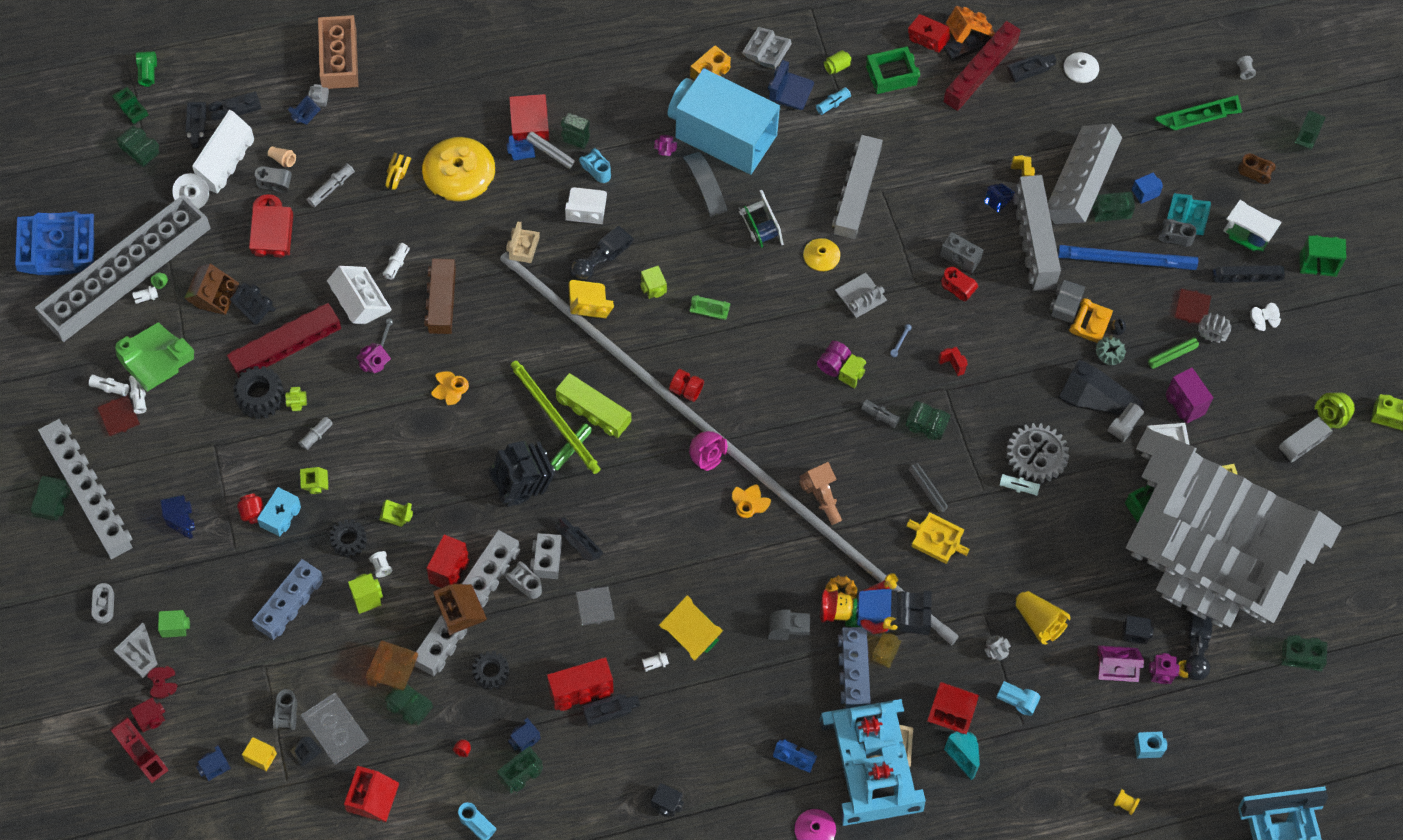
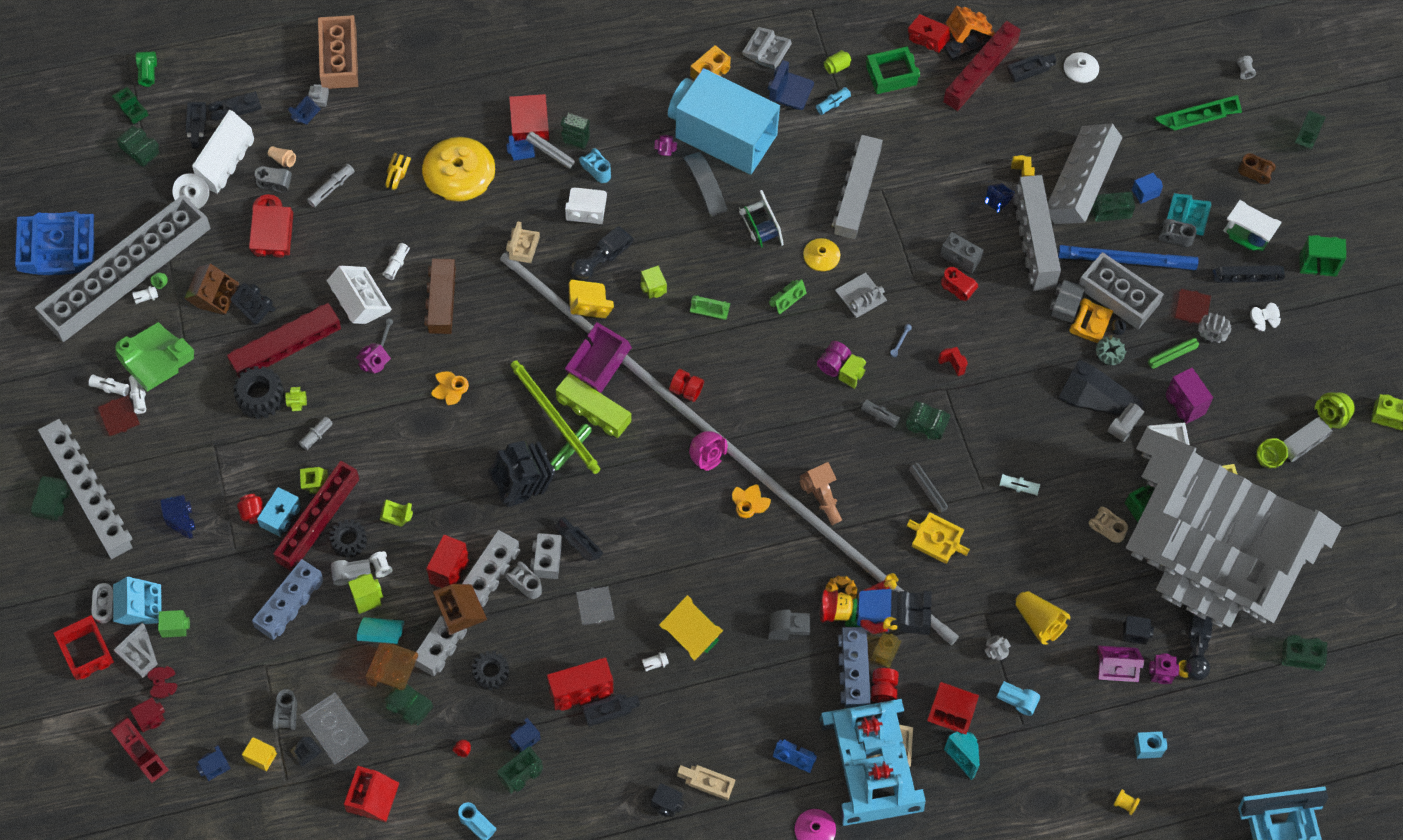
(75, 632): none -> red window
(136, 602): none -> medium azure slope
(316, 516): none -> dark red brick
(346, 571): none -> light grey piece
(380, 630): none -> teal slope
(598, 363): none -> magenta piece
(707, 781): none -> tan hinge
(793, 292): none -> bright green hinge
(884, 685): none -> red wheel
(1052, 462): light grey gear -> none
(1106, 522): none -> tan piece
(1120, 290): none -> light grey brick
(1272, 453): none -> lime hair

